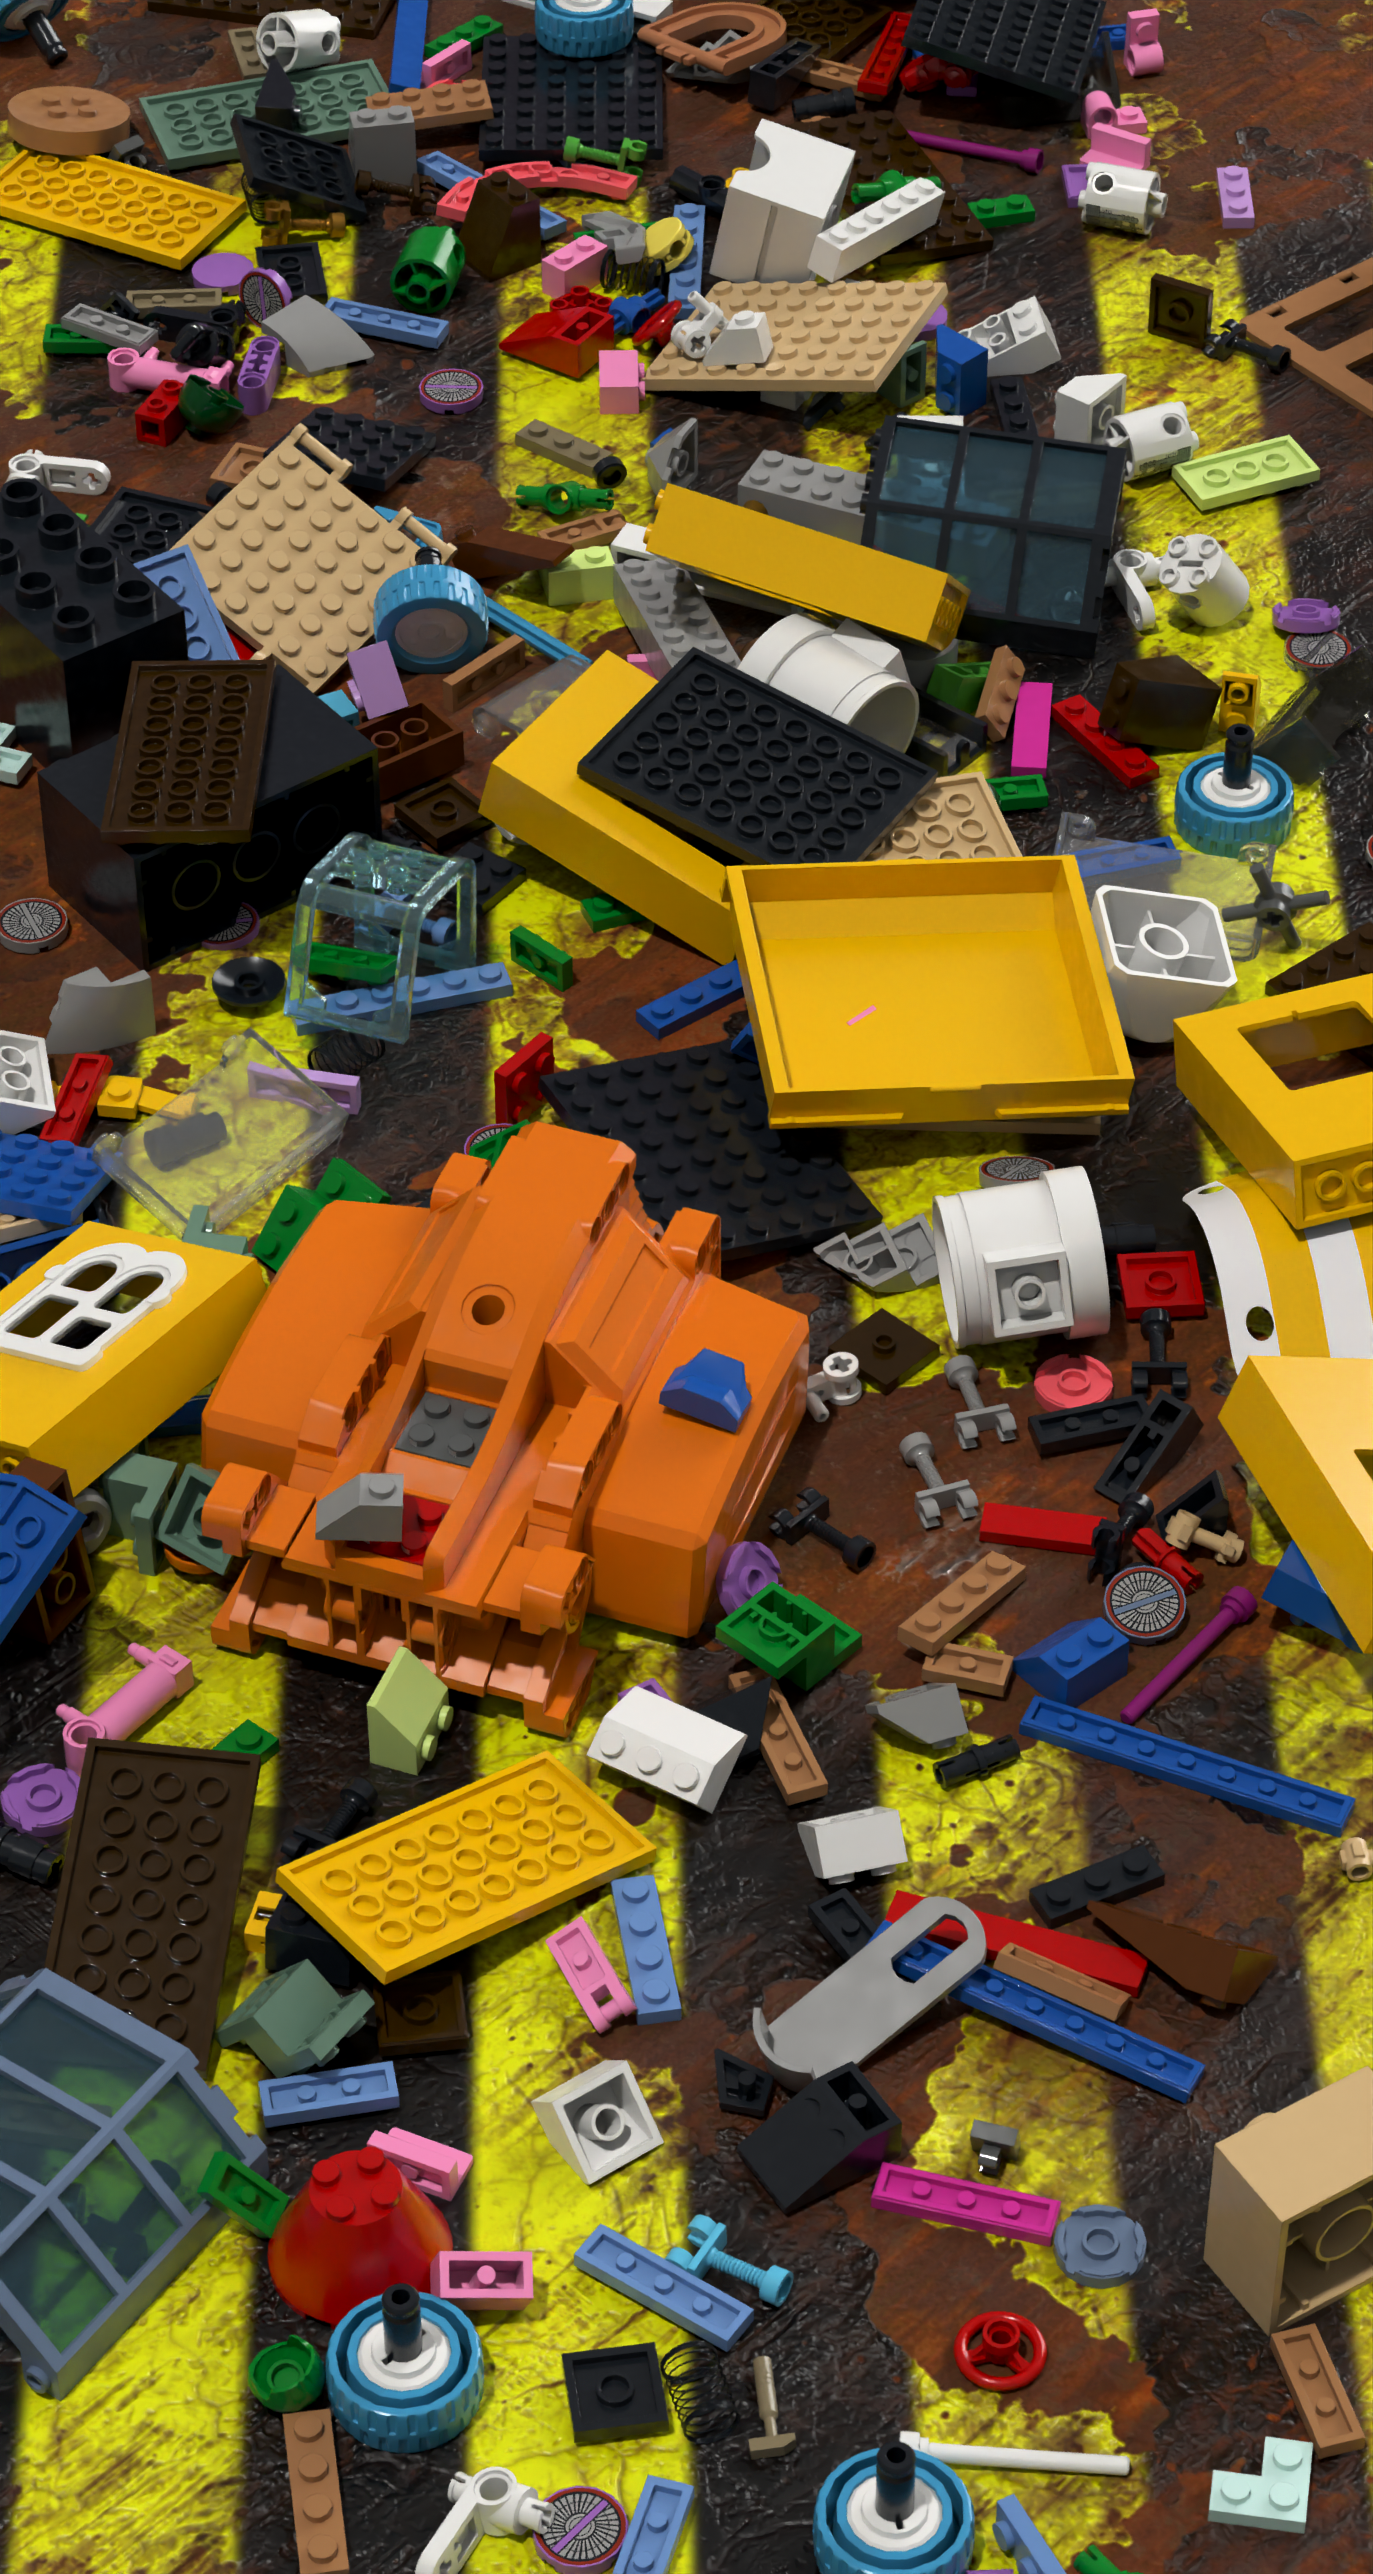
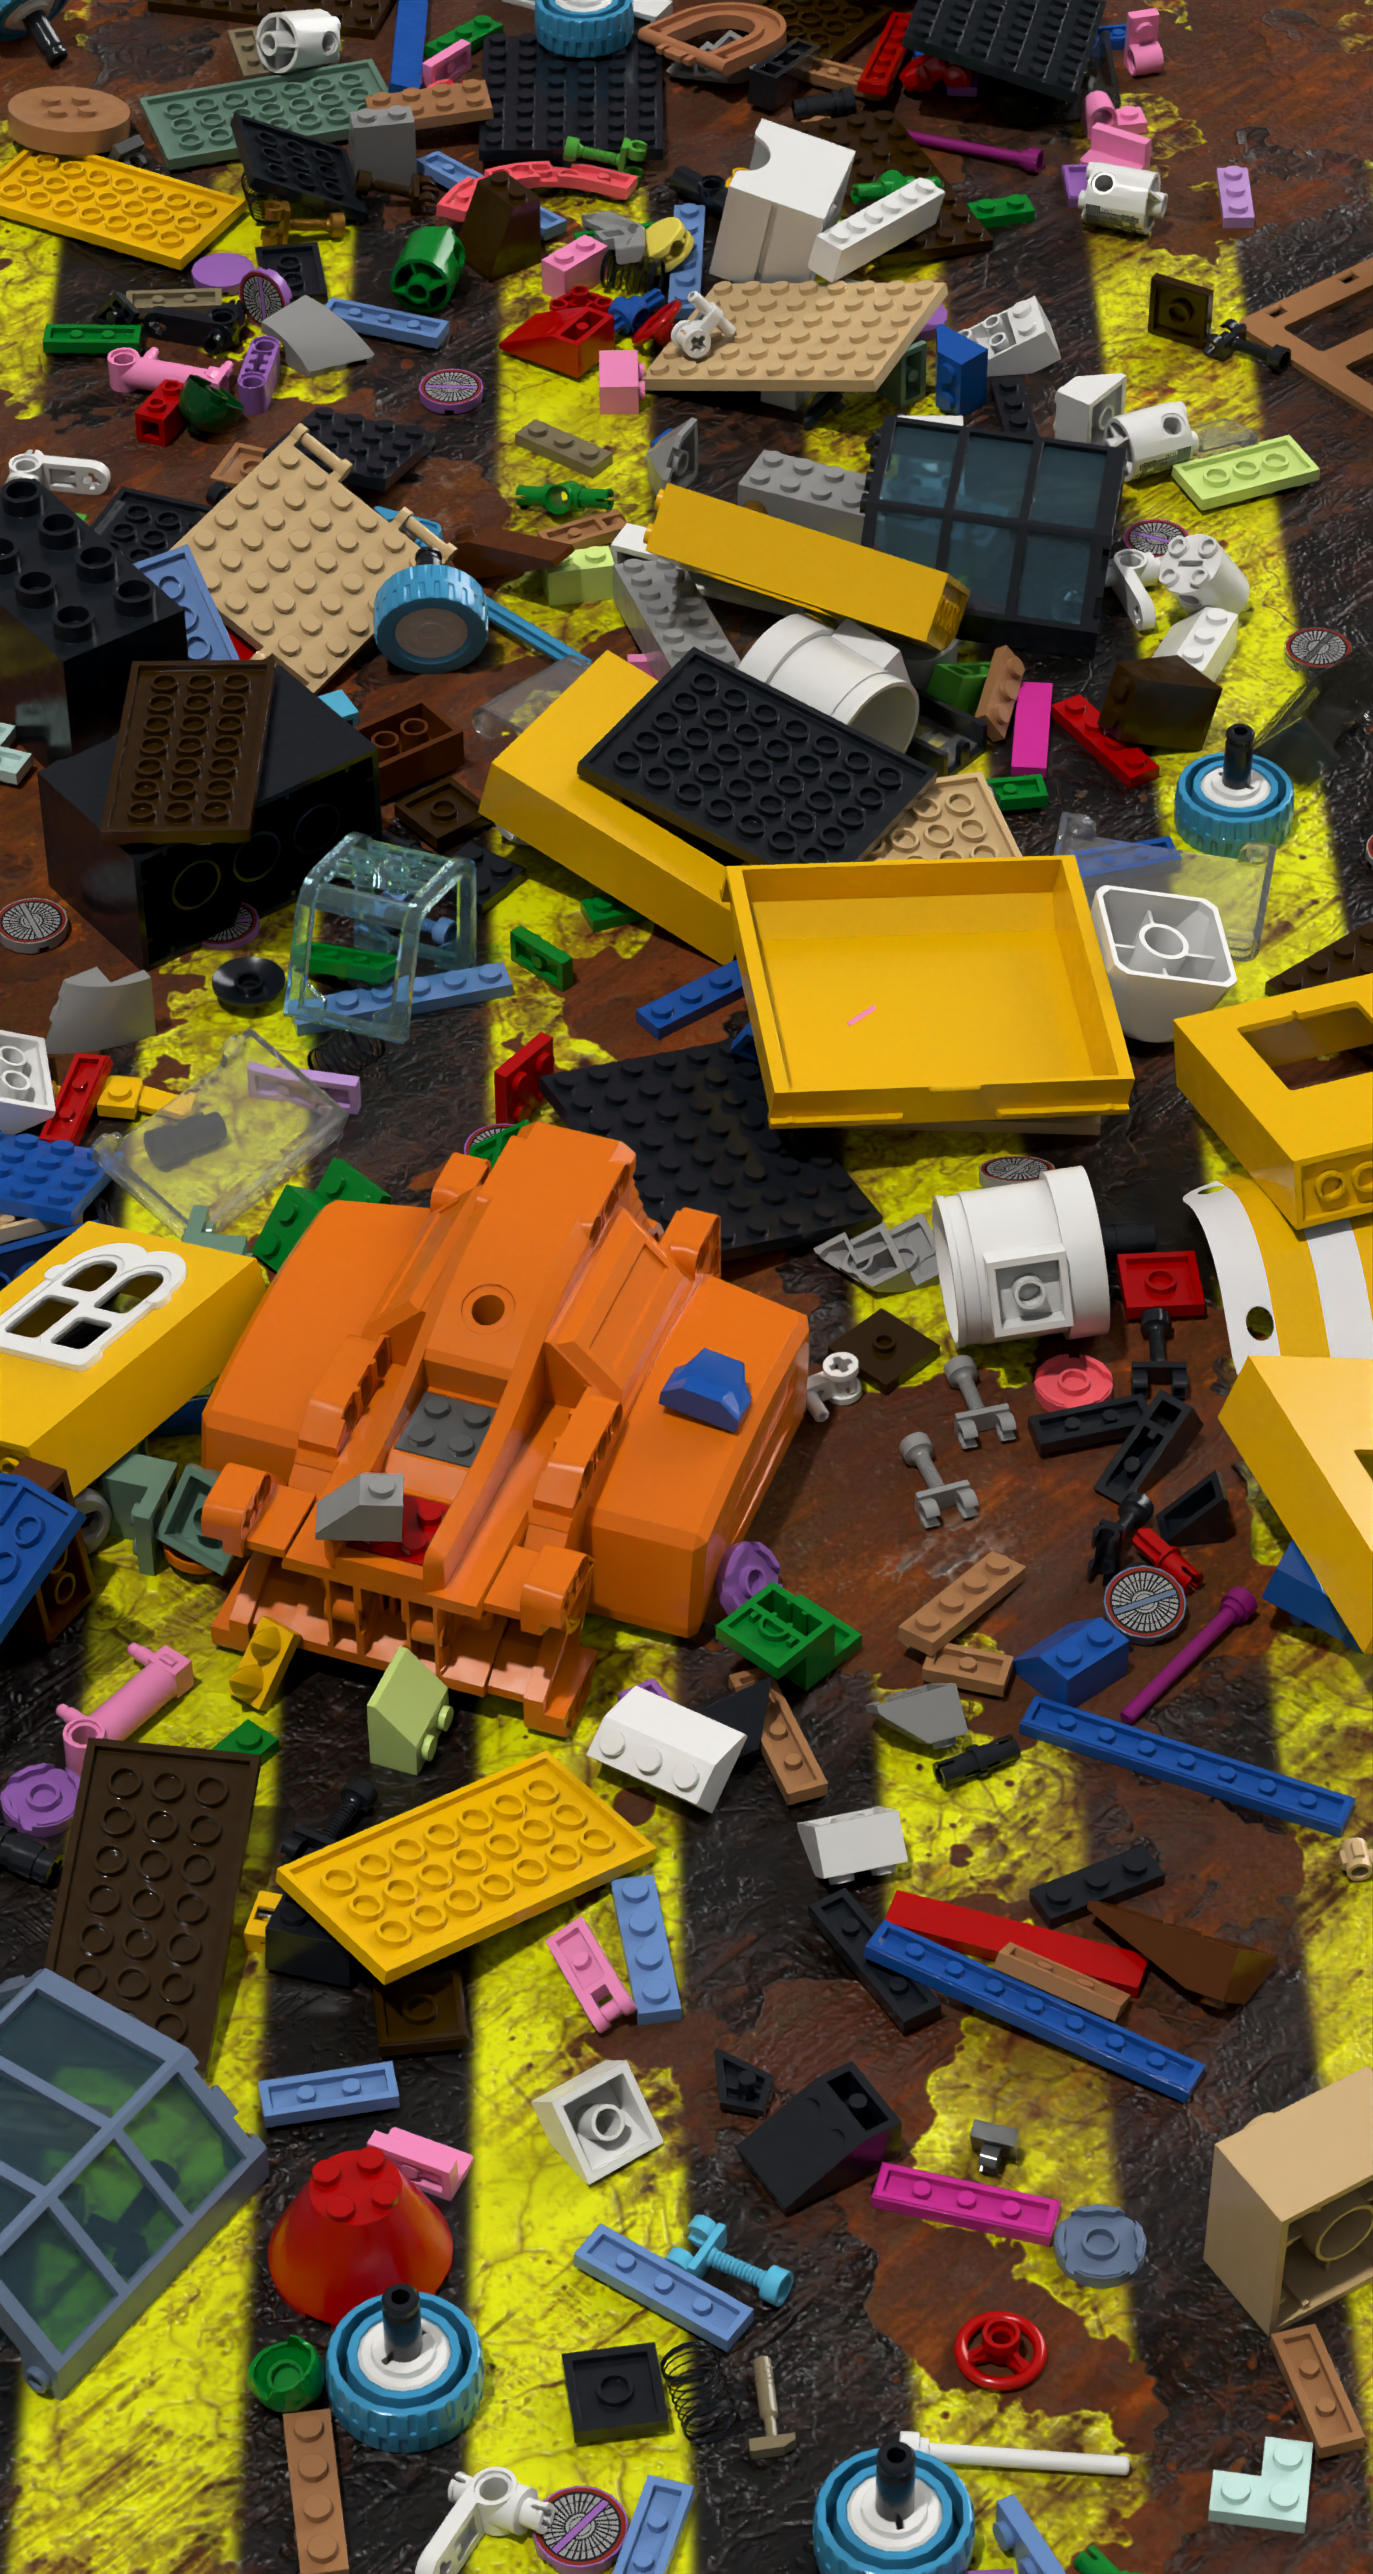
(109, 328): light grey tile -> none
(199, 346): black piece -> none
(242, 2194): green plate -> none
(264, 1663): none -> yellow tile
(278, 99): black slope -> none
(294, 2020): sand green bracket -> none
(375, 681): lavender wedge -> none
(483, 673): medium nougat plate -> none
(483, 2279): bright pink brick -> none
(609, 472): black tile -> none
(742, 341): white slope -> none
(813, 1512): black bar -> none
(865, 2000): light grey piece -> none
(1038, 1528): red tile -> none
(1152, 536): none -> tile
(1184, 1530): tan bar -> none
(1203, 640): none -> white slope
(1222, 437): none -> clear tile
(1239, 700): yellow slope -> none
(1275, 906): dark grey bar -> none
(1306, 616): medium lavender tile -> none

